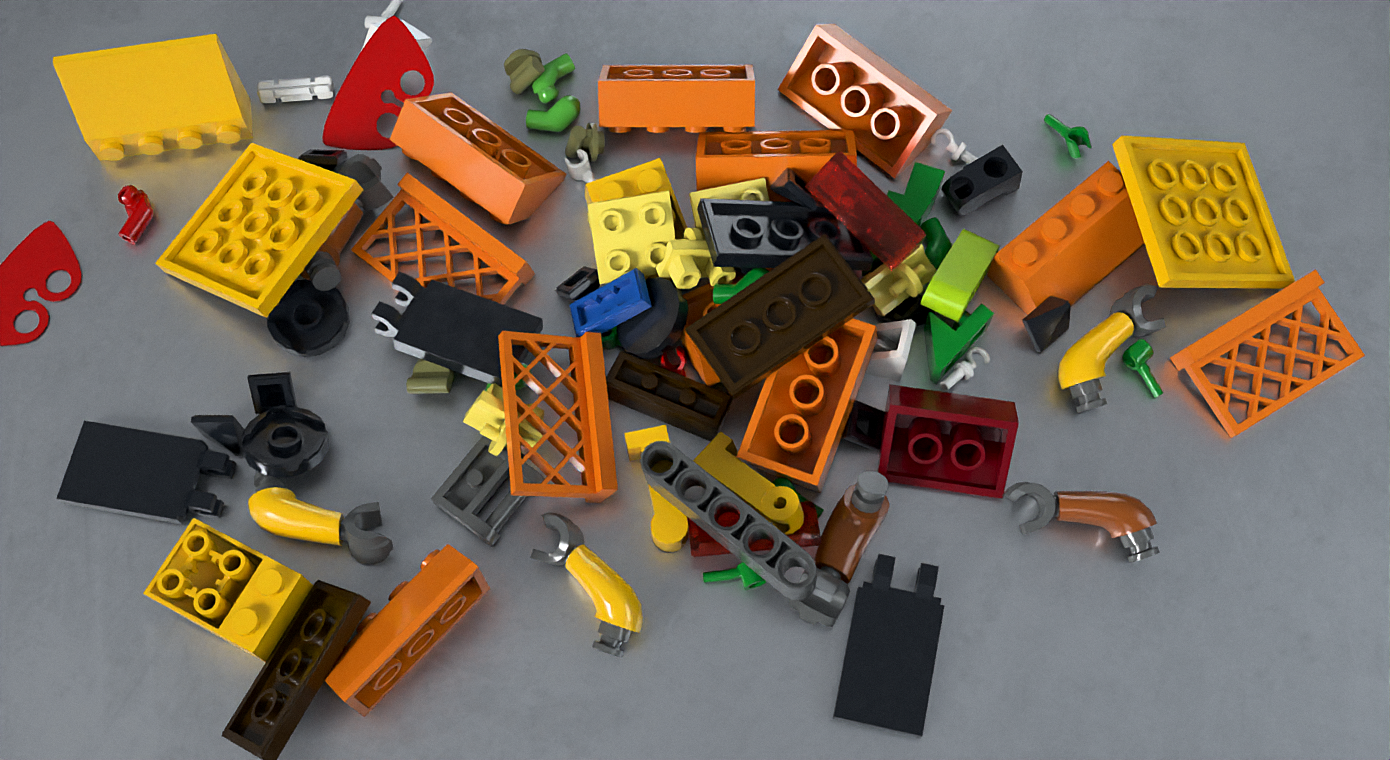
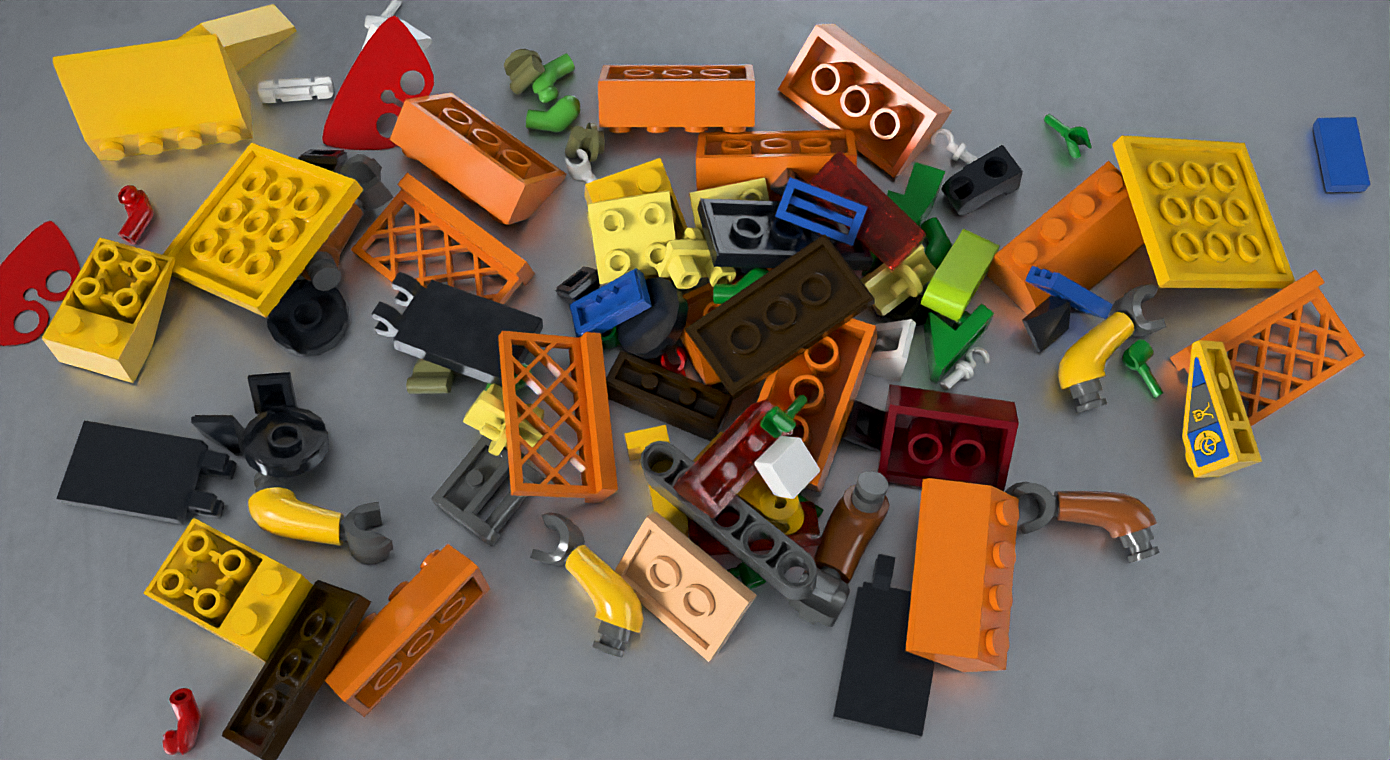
(111, 310): none -> yellow slope
(188, 723): none -> red arm
(247, 33): none -> yellow slope
(684, 586): none -> light nougat plate
(728, 462): none -> clear red slope
(781, 421): none -> green hand
(787, 467): none -> white piece
(788, 198): none -> blue tile
(963, 575): none -> orange slope
(1064, 288): none -> blue tile
(1215, 419): none -> yellow slope
(1341, 154): none -> blue tile

